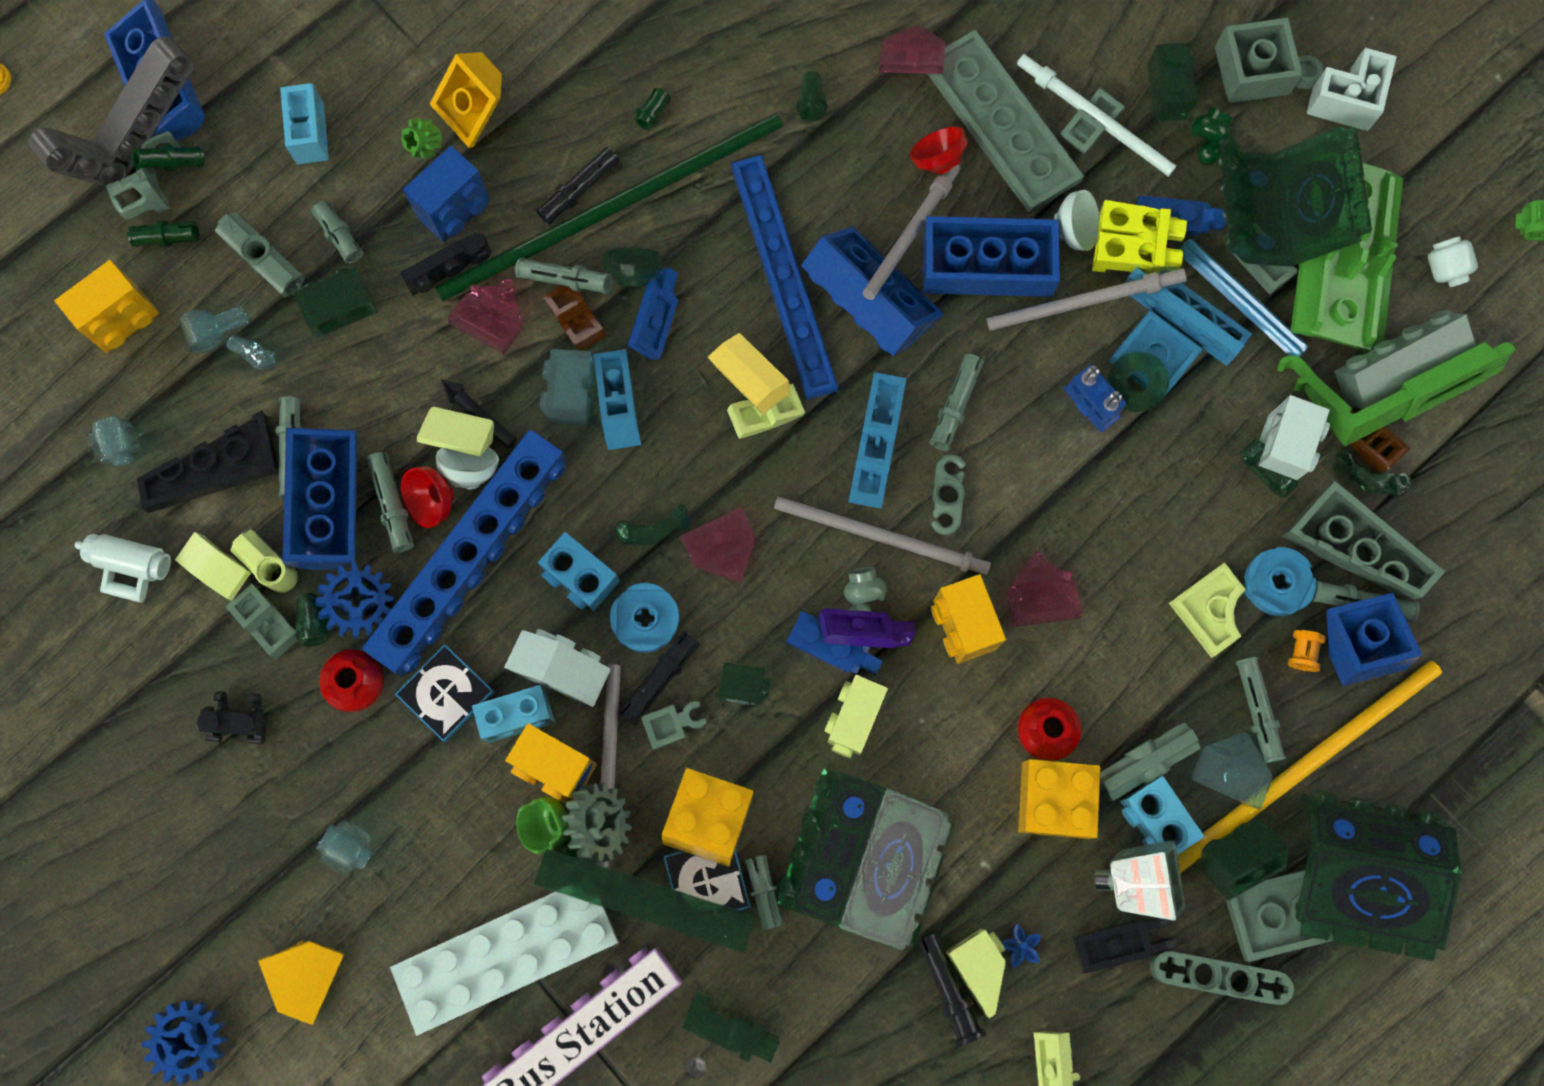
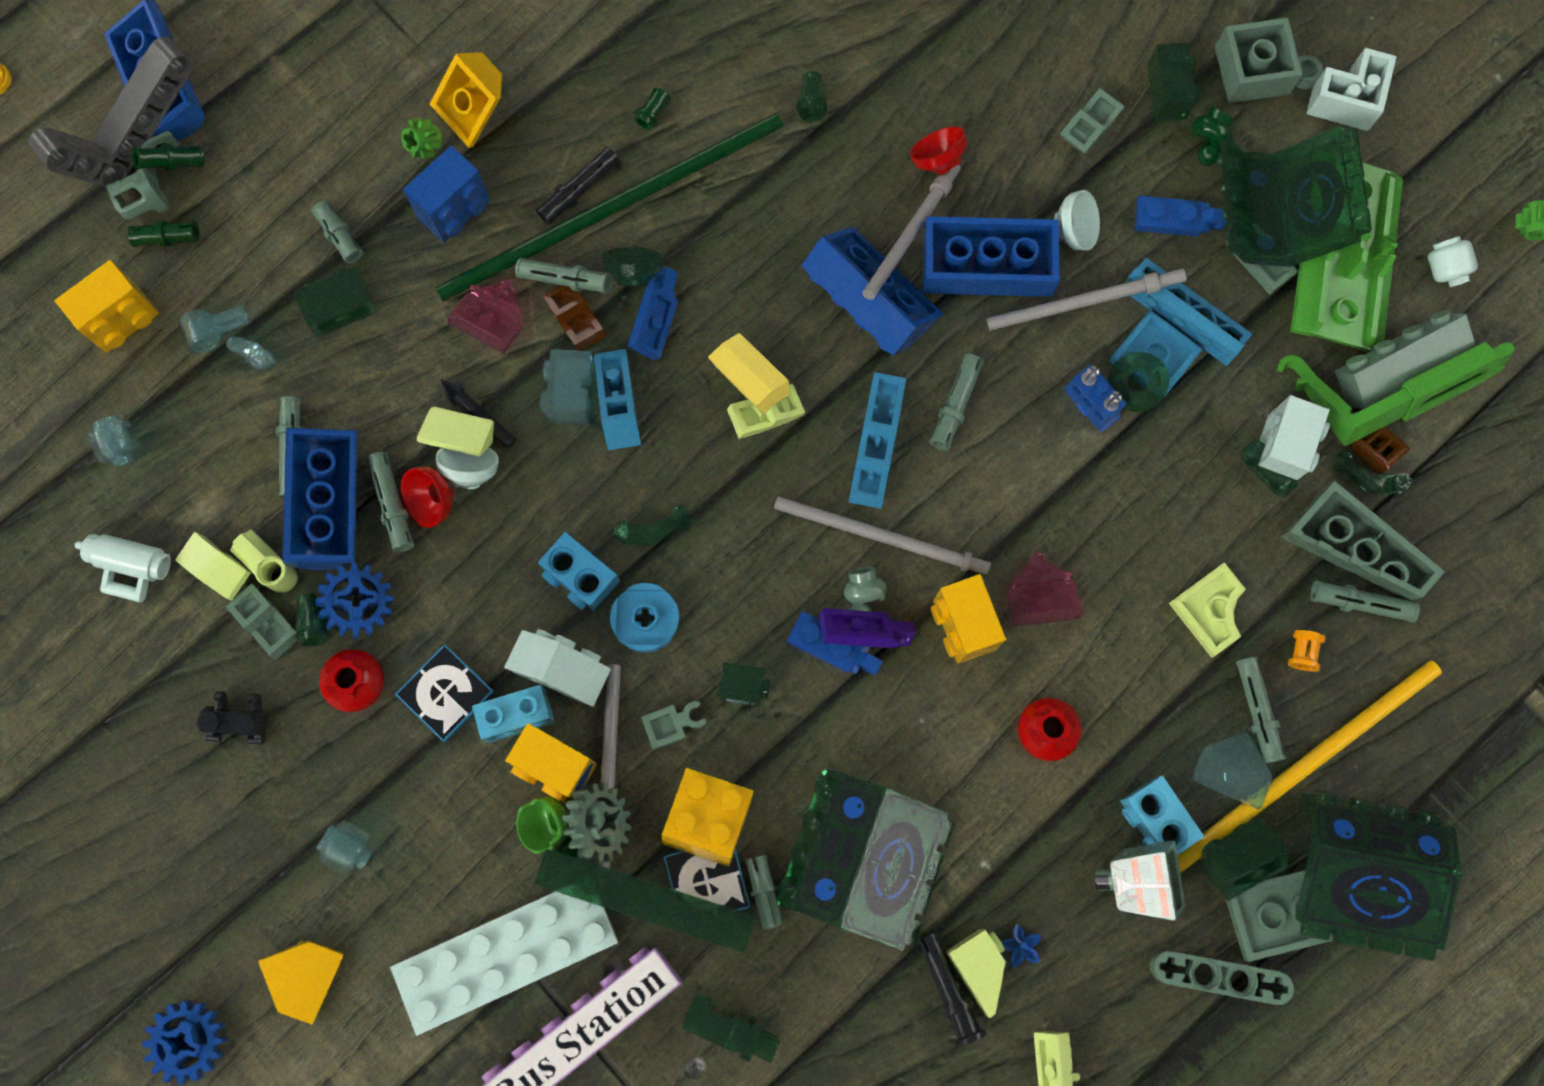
(229, 461): black wing -> none
(249, 243): sand green piece -> none
(304, 123): medium azure brick -> none
(446, 262): black hinge -> none
(447, 560): blue brick -> none
(660, 676): black pin -> none
(722, 545): clear pink slope -> none
(784, 278): blue tile -> none
(853, 724): yellowish green brick -> none
(913, 52): clear pink slope -> none
(955, 508): sand green piece -> none
(1005, 123): sand green plate -> none
(1047, 78): light aqua bar -> none
(1059, 799): yellow brick -> none
(1120, 944): black hinge -> none
(1137, 238): neon yellow hips -> none
(1148, 761): sand green piece -> none
(1242, 299): dark azure axle -> none
(1297, 574): dark azure plate -> none
(1370, 639): blue slope -> none

